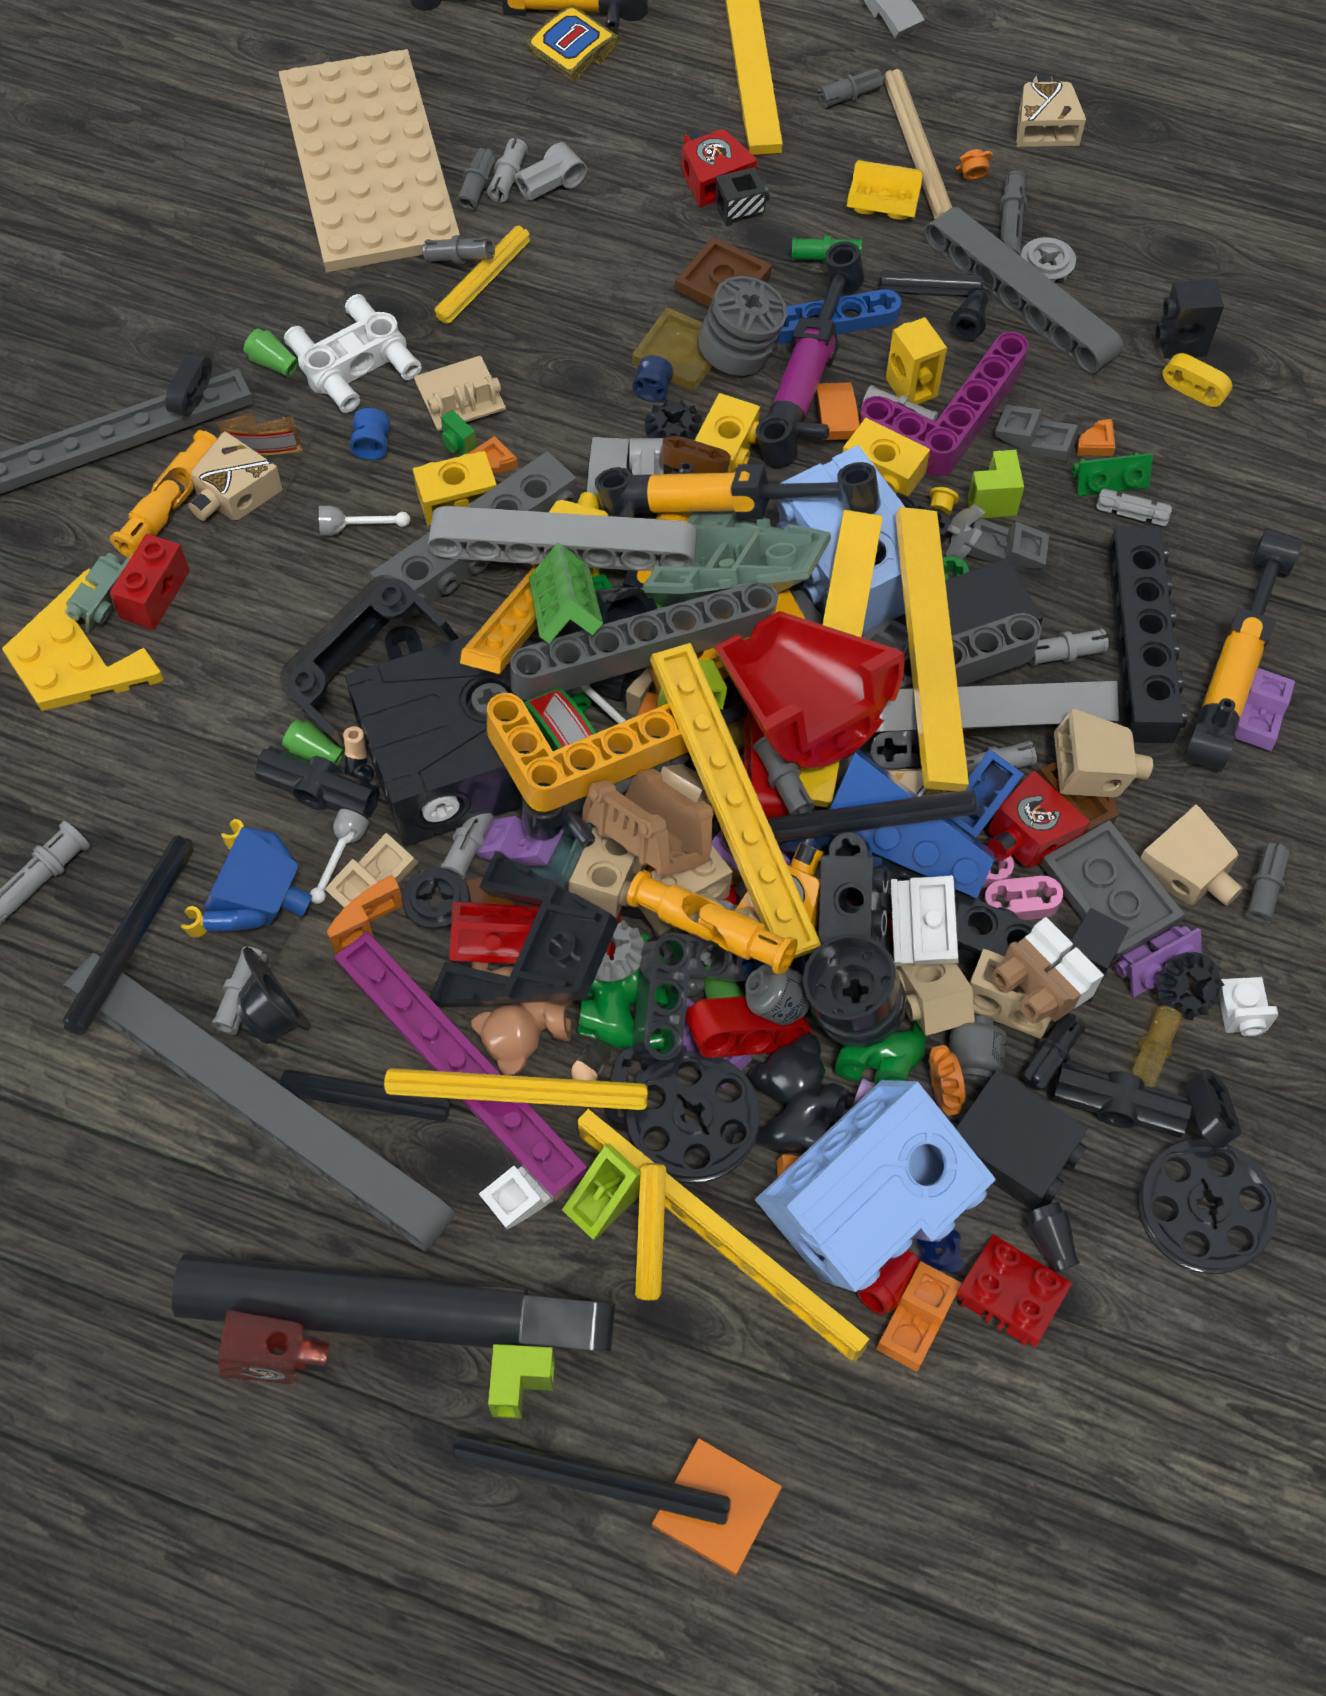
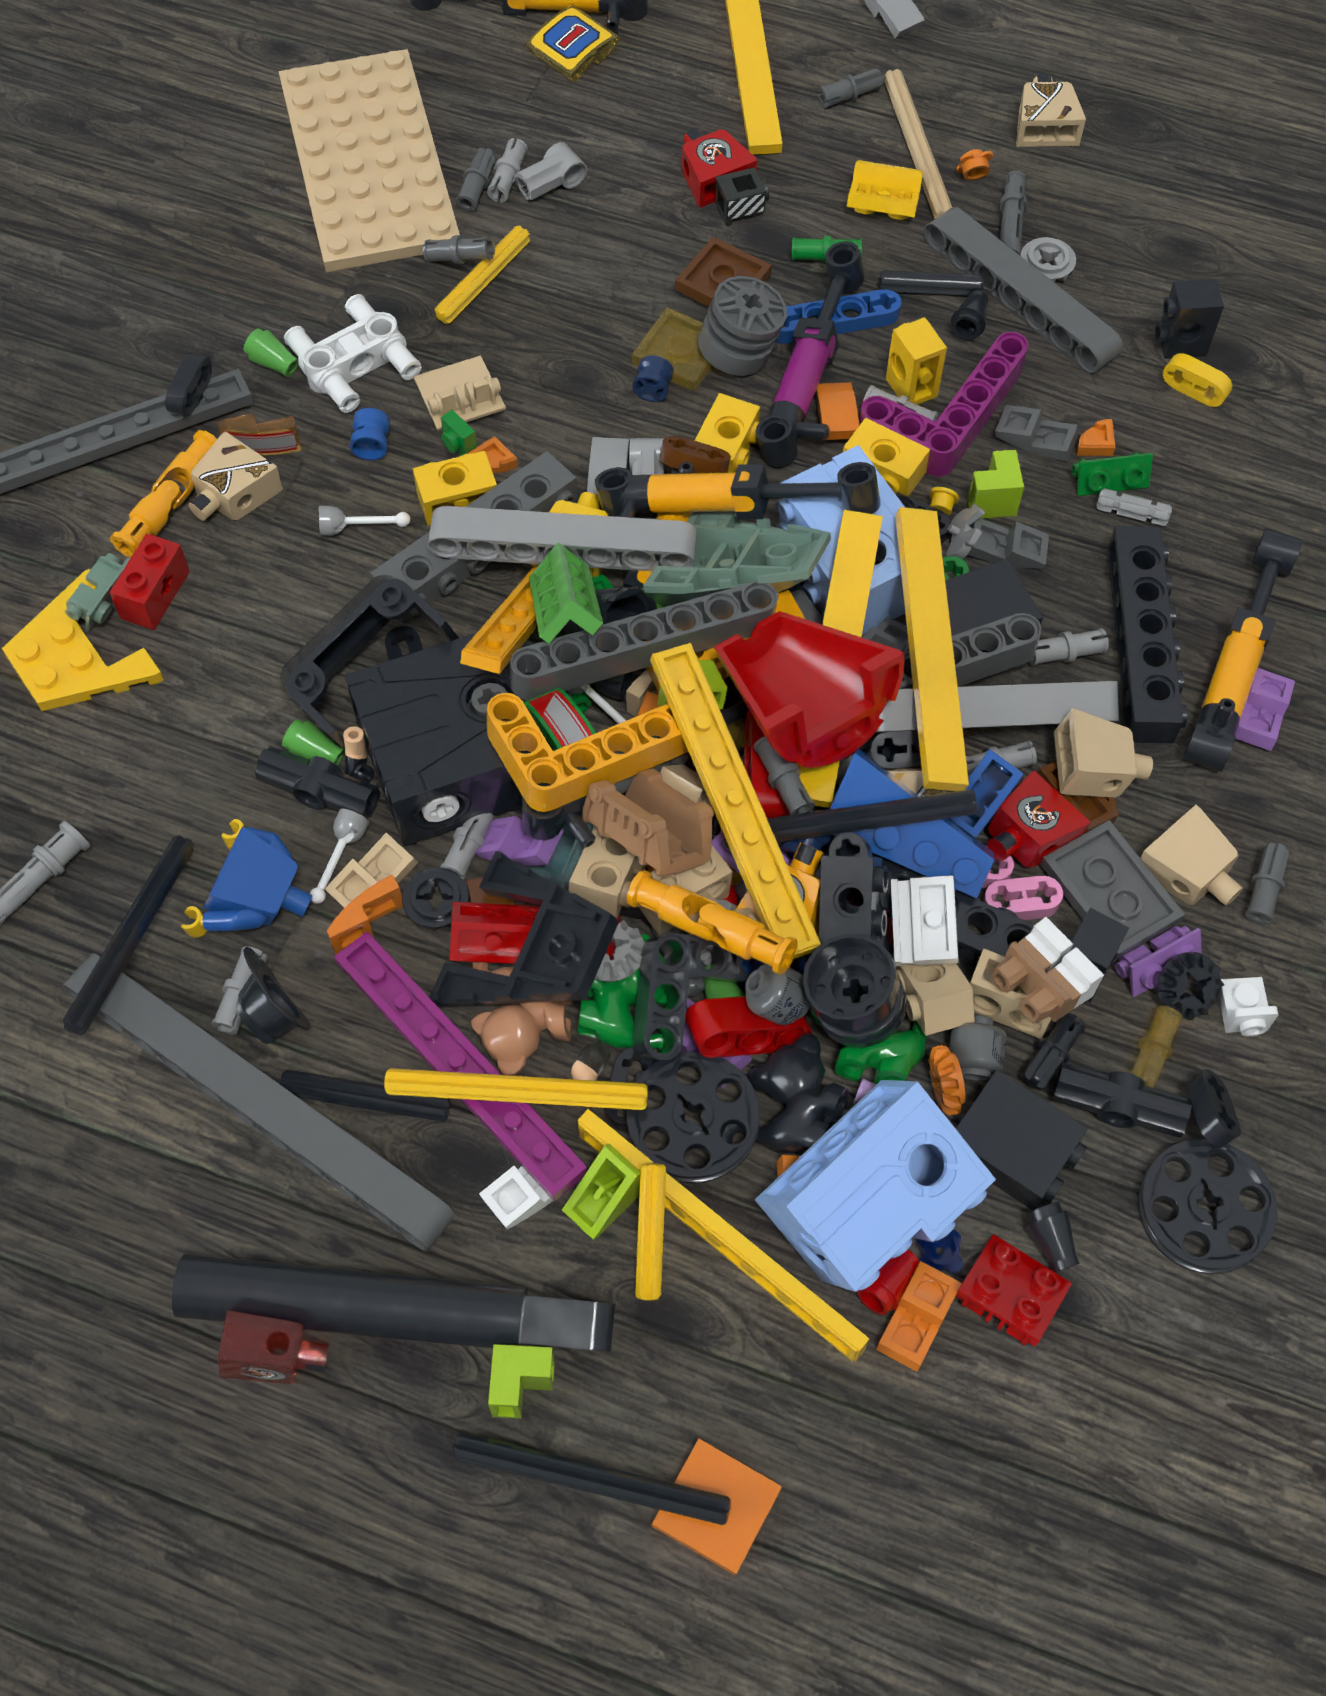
(689, 419): black gear -> none

